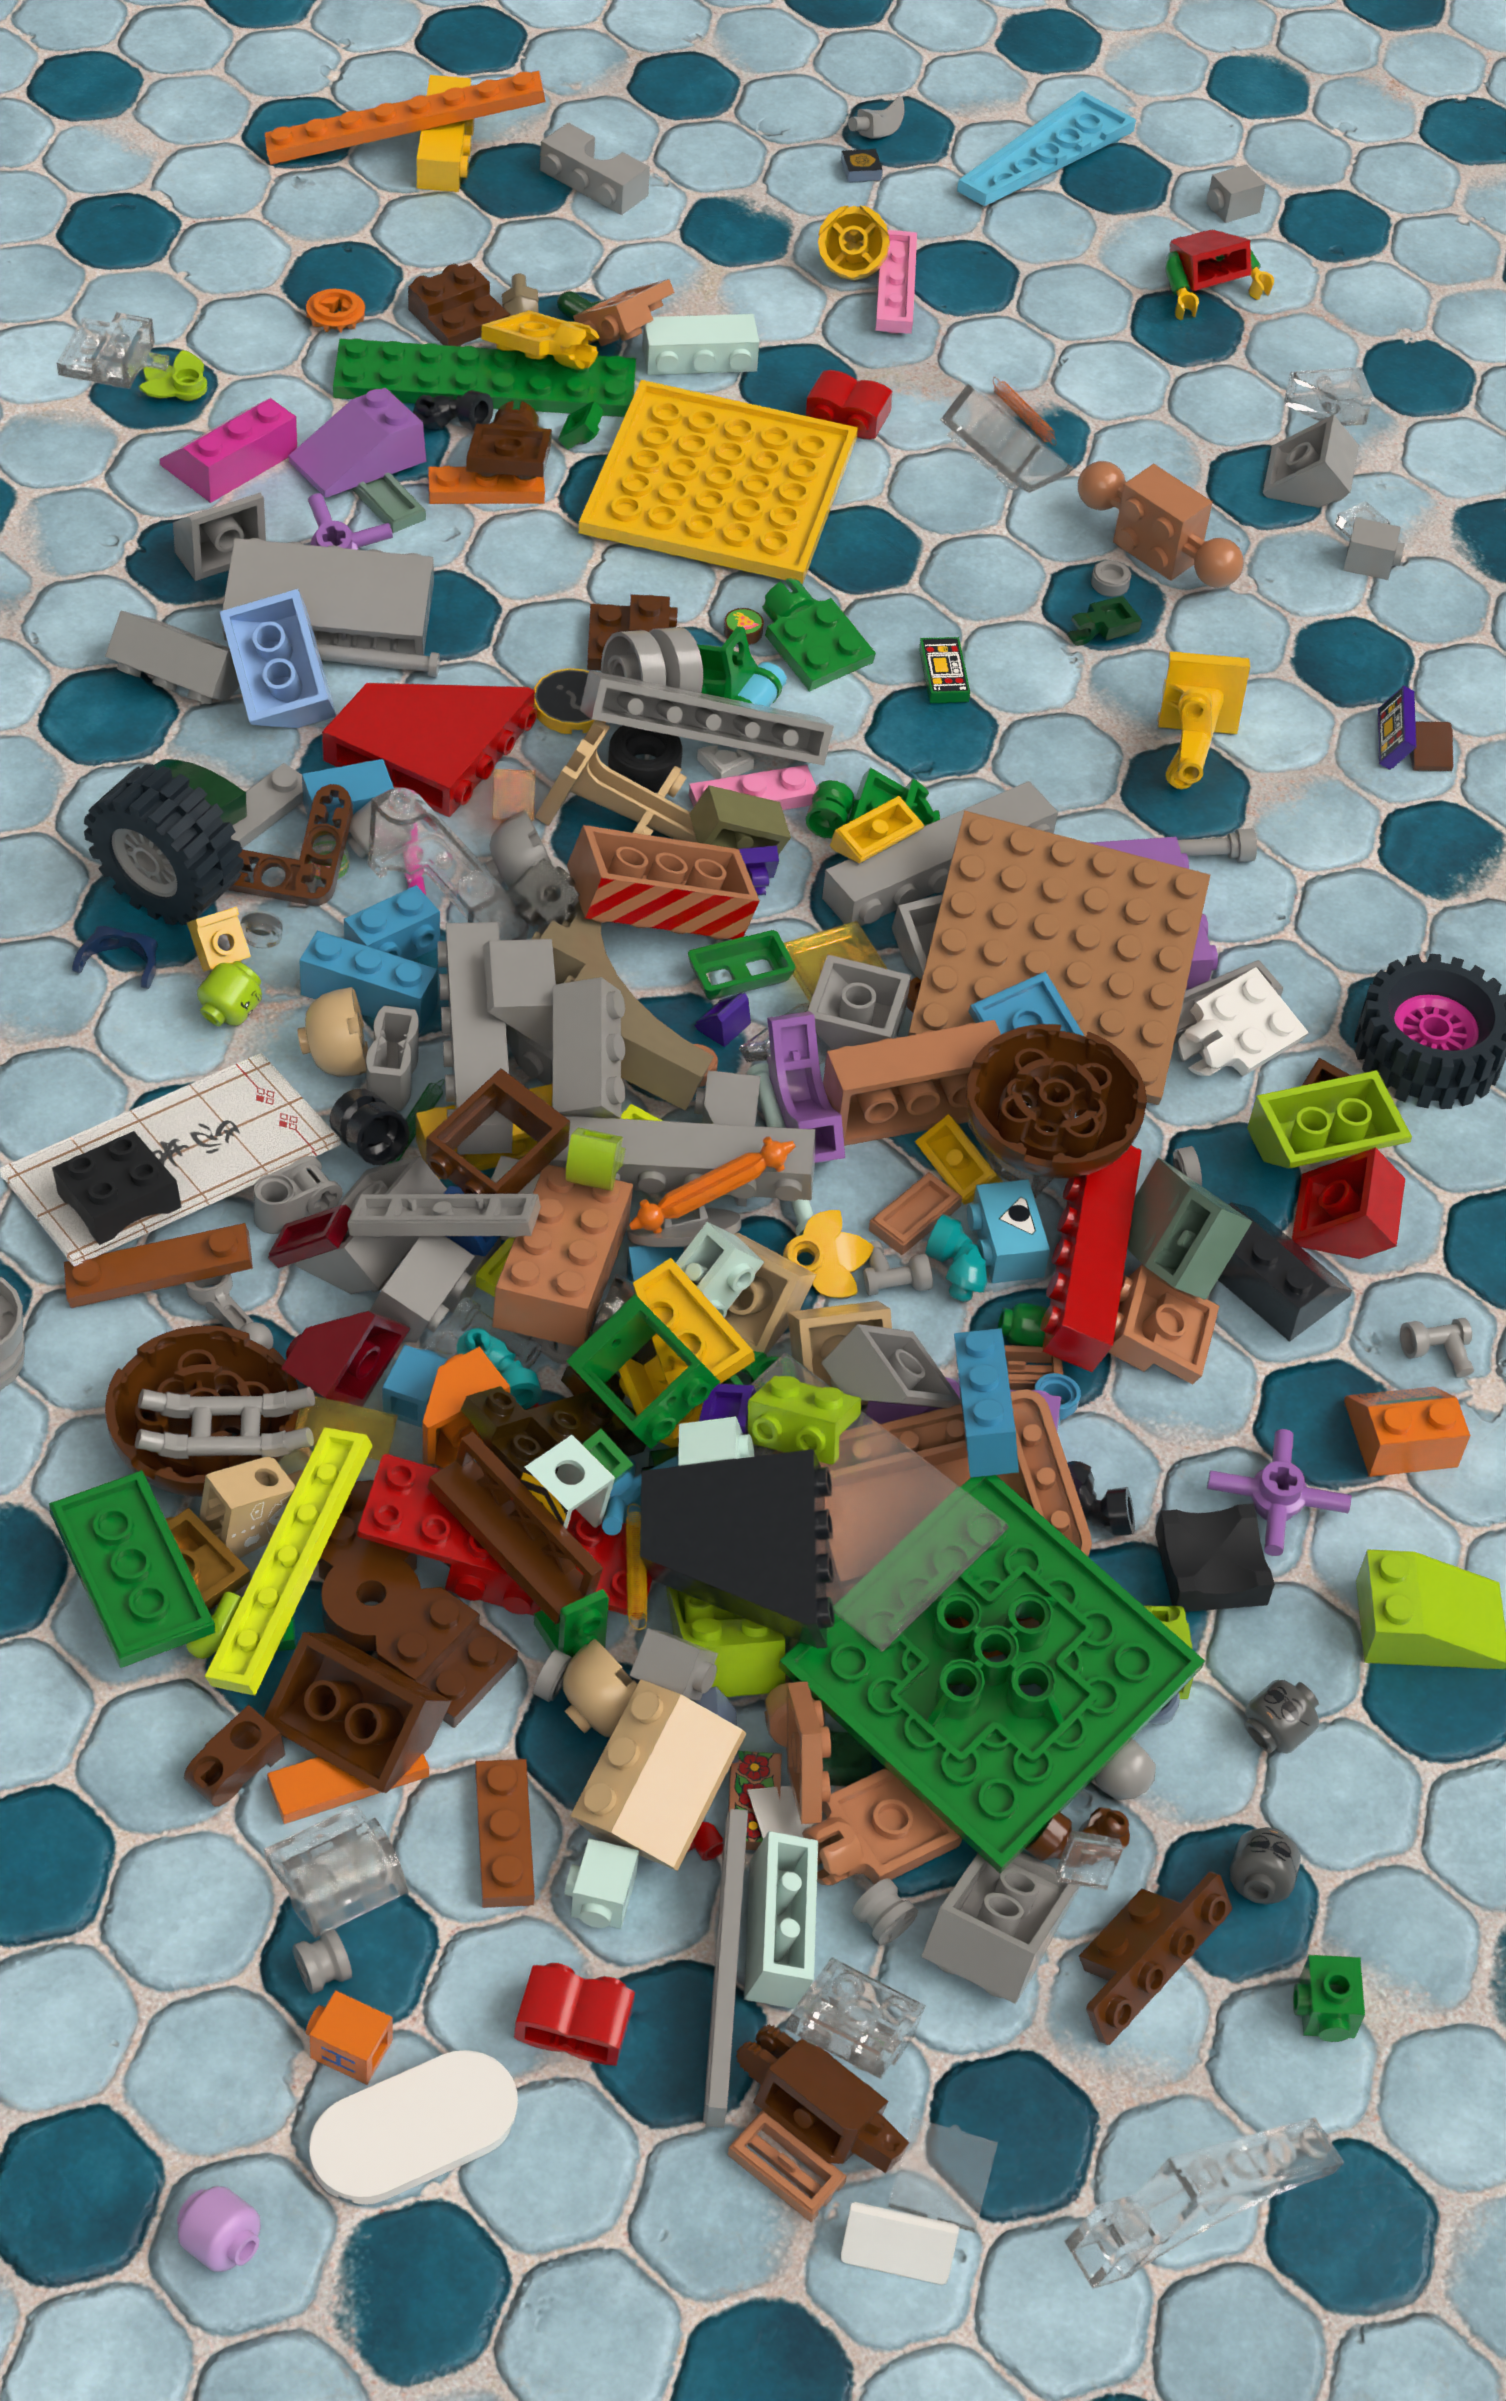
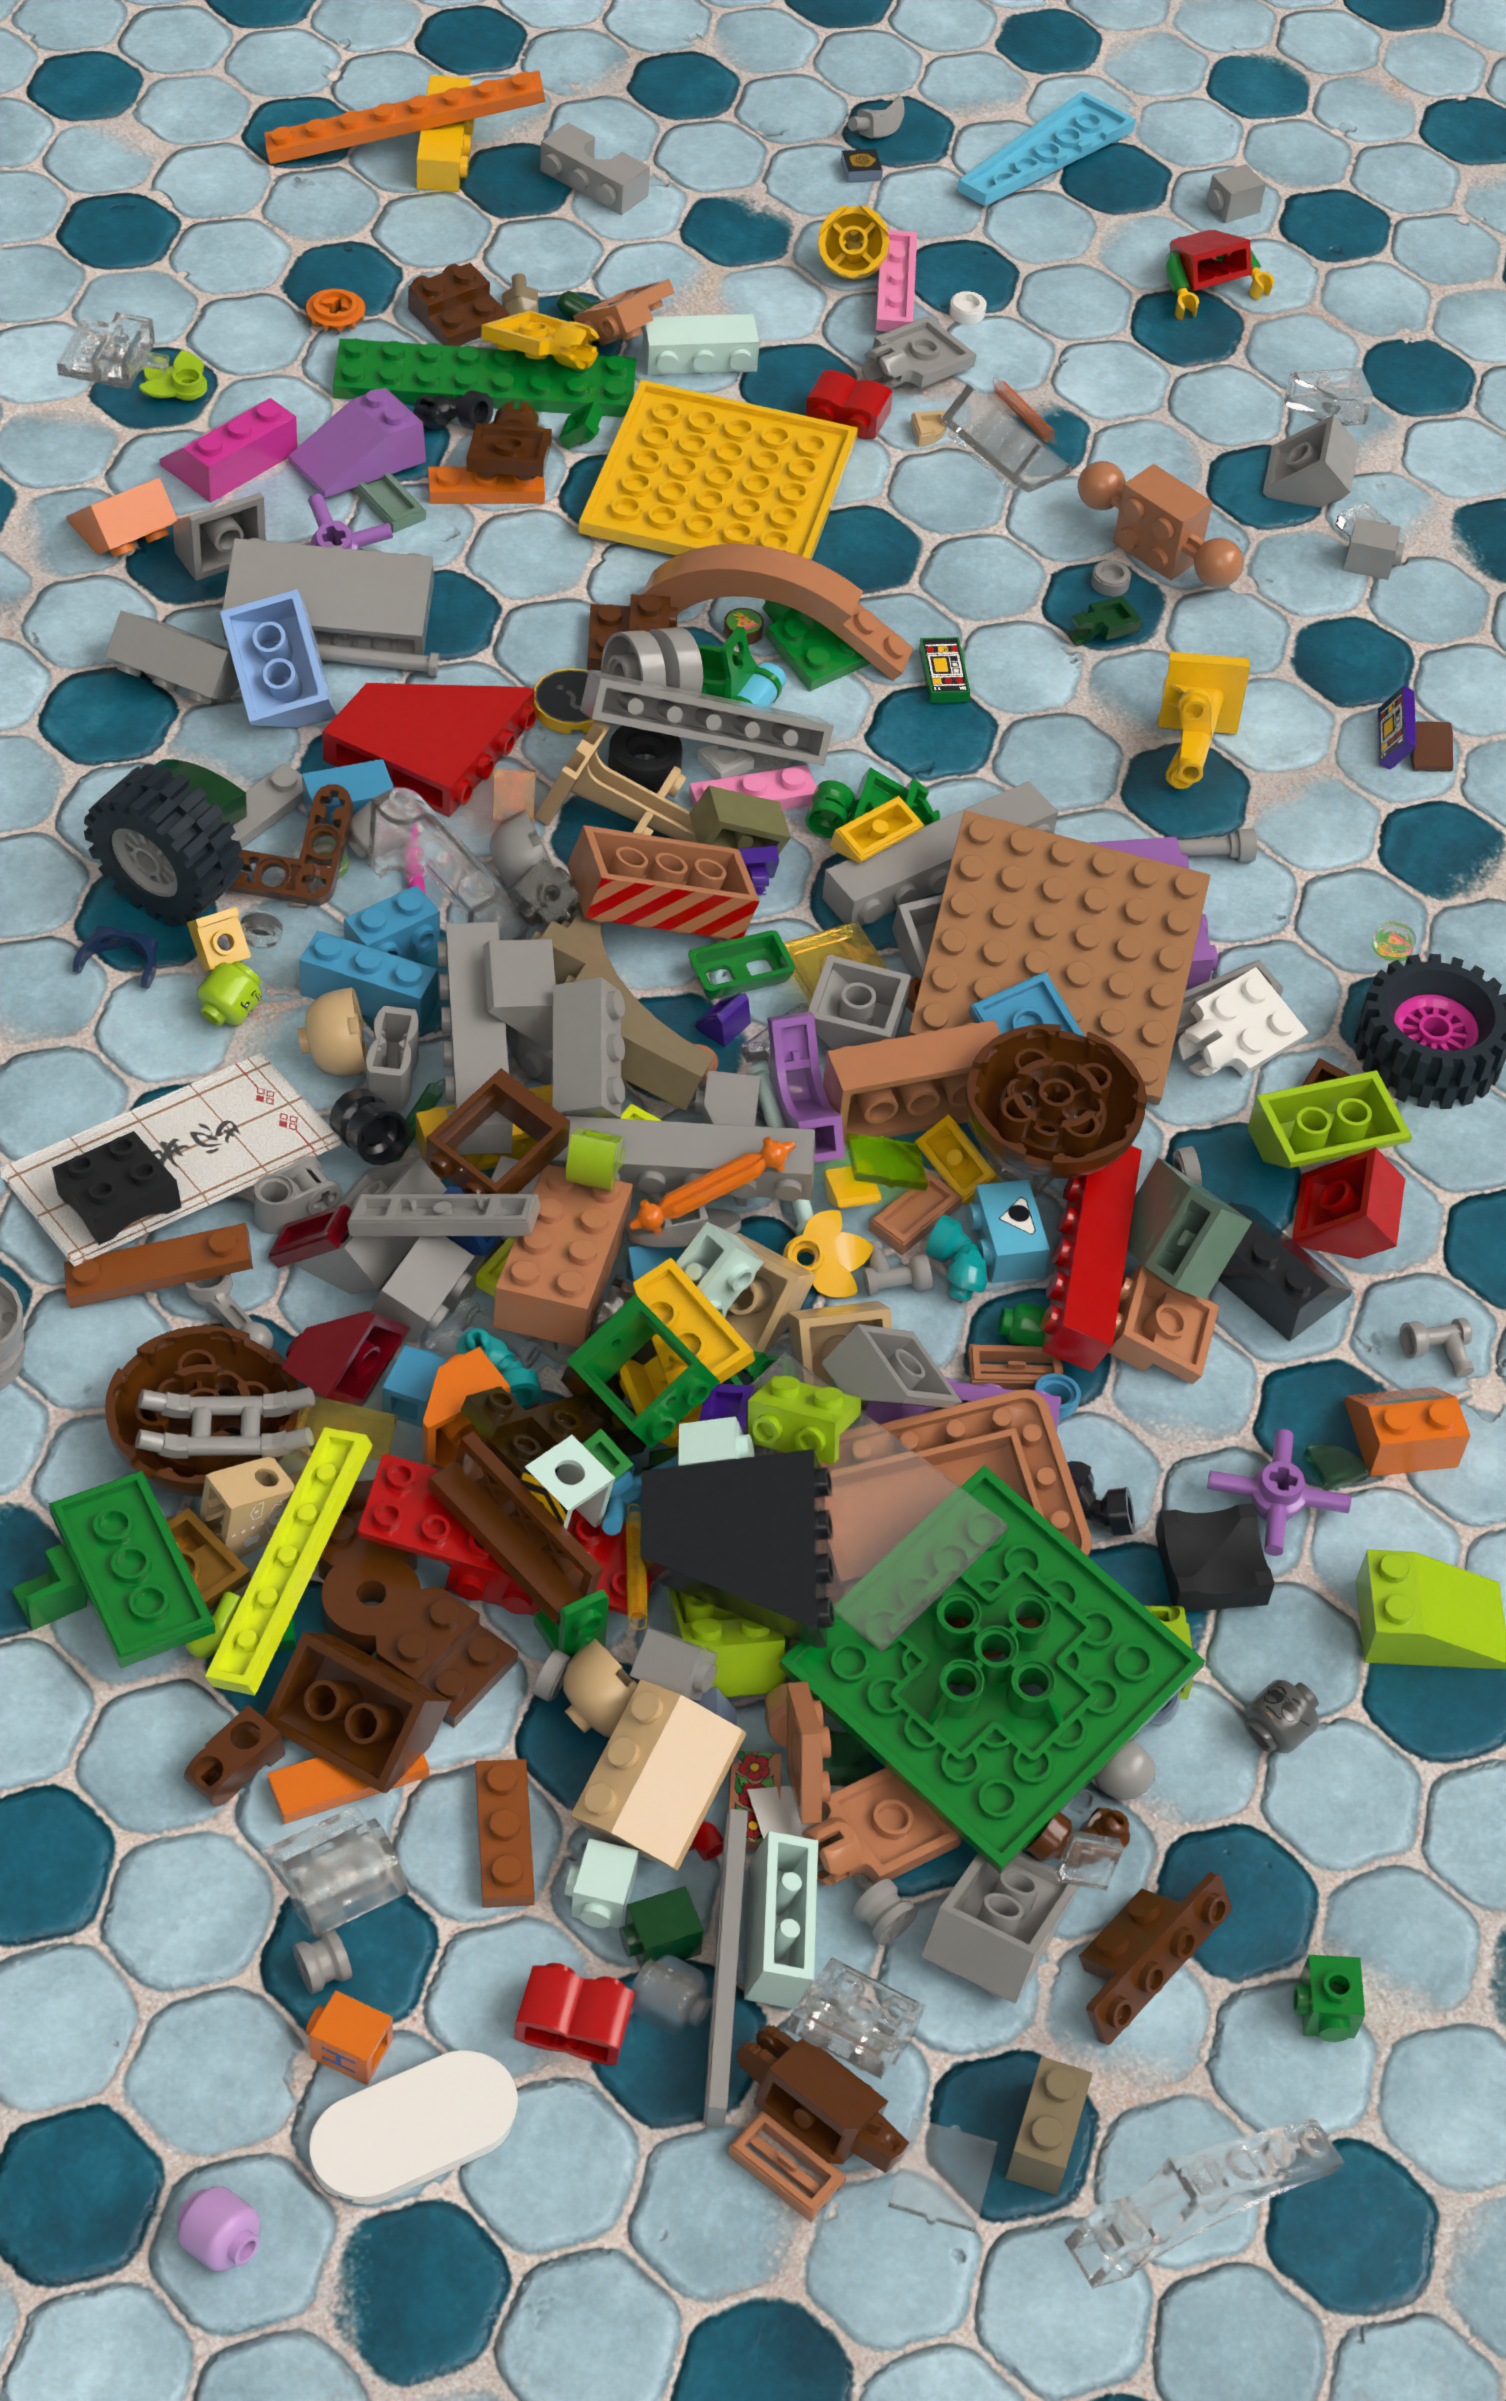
(52, 1593): none -> green panel
(124, 518): none -> slope
(662, 1927): none -> dark green brick
(671, 1994): none -> clear head
(783, 579): none -> nougat arch
(846, 1192): none -> yellow slope
(886, 1162): none -> clear neon green piece
(899, 2243): white slope -> none
(916, 354): none -> light grey plate
(928, 427): none -> tan tile
(967, 307): none -> white tile
(986, 1403): dark azure brick -> none
(1049, 2125): none -> dark tan brick
(1265, 1862): dark grey head -> none
(1335, 1466): none -> clear green tile
(1393, 941): none -> clear tile

